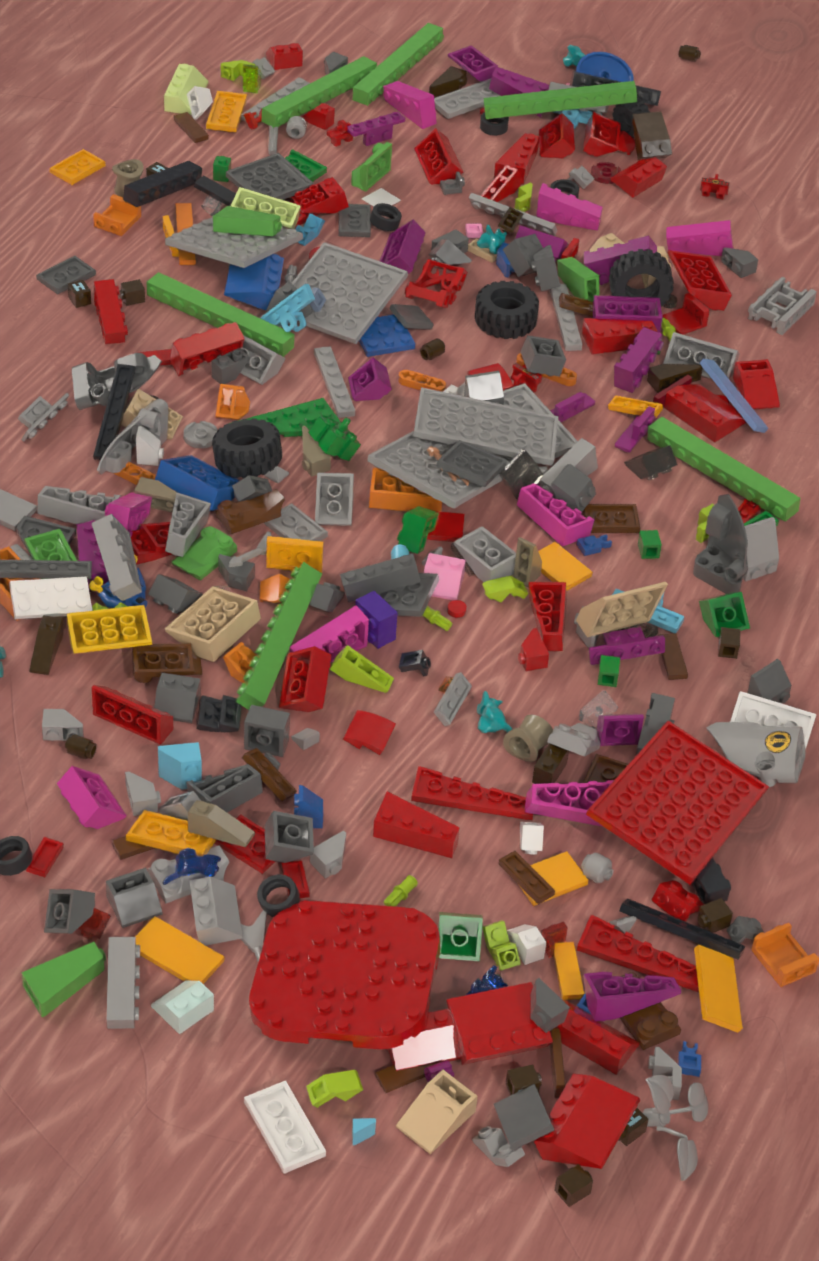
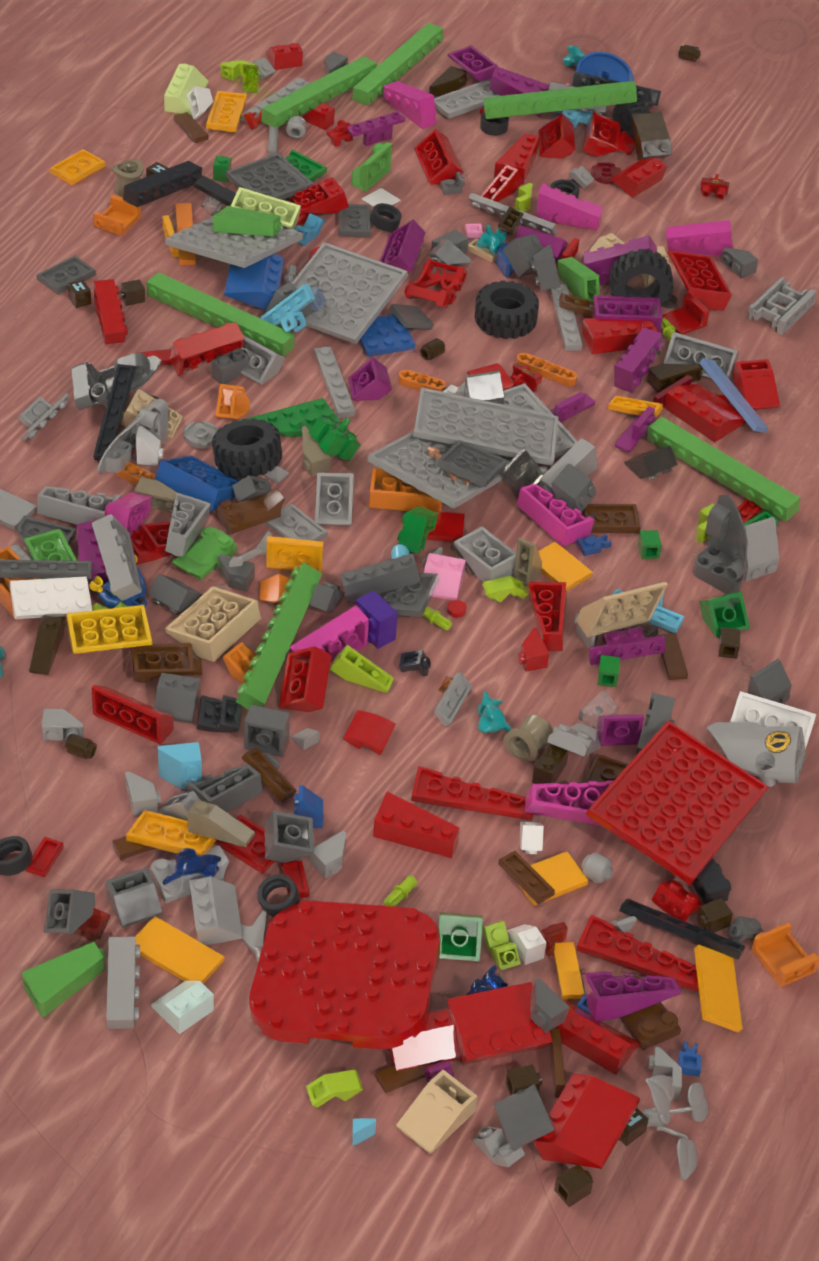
(90, 798): dark pink slope -> none
(284, 1127): white plate -> none
(543, 356): dark grey brick -> none

